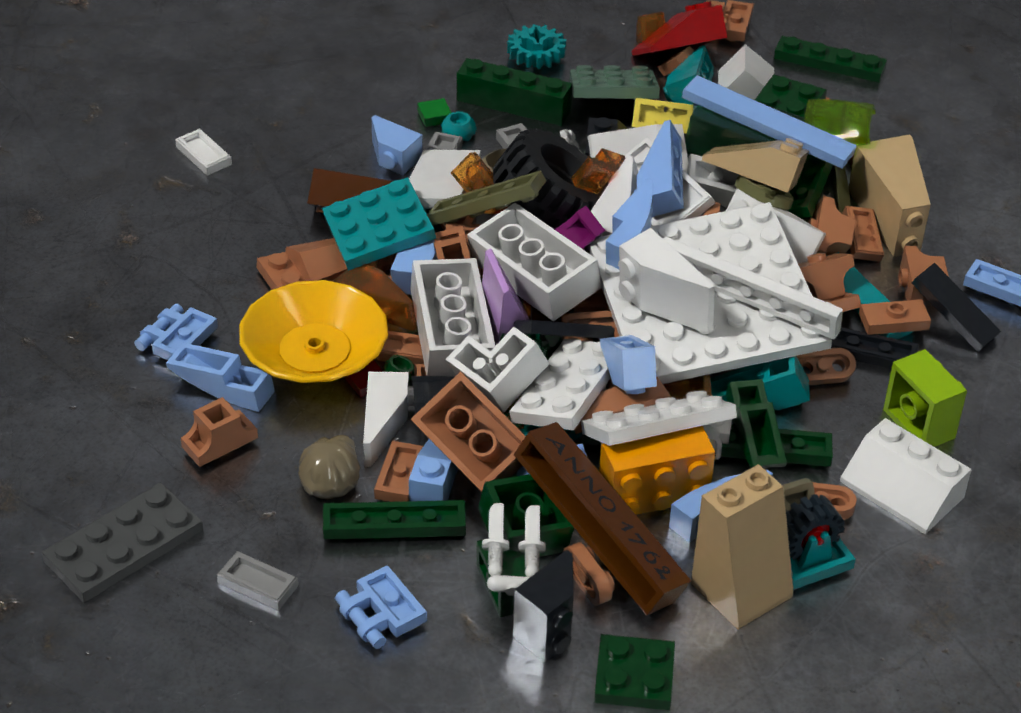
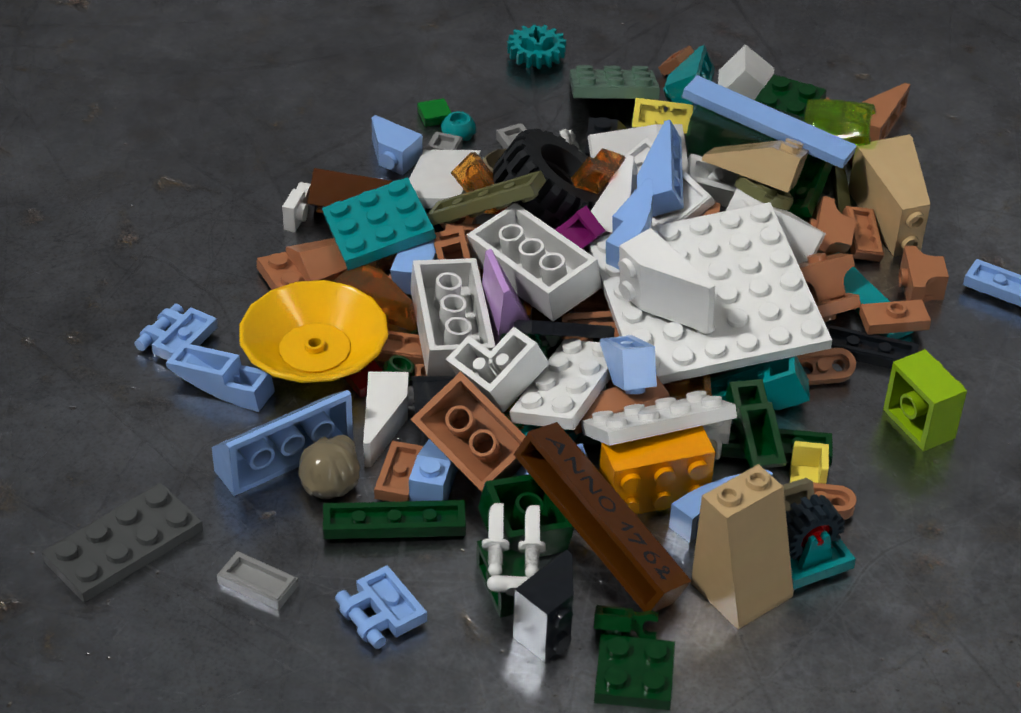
(203, 152): white tile -> none
(217, 432): nougat brick -> none
(278, 444): none -> light blue slope
(296, 207): none -> white plate
(514, 91): dark green brick -> none
(589, 575): nougat plate -> none
(618, 620): none -> dark green plate
(648, 24): clear orange slope -> none
(696, 25): red slope -> none
(736, 17): nougat plate -> none
(764, 292): white plate -> none
(809, 461): none -> light yellow panel
(830, 58): dark green plate -> none
(888, 108): none -> nougat slope
(906, 476): white slope -> none
(956, 307): black tile -> none

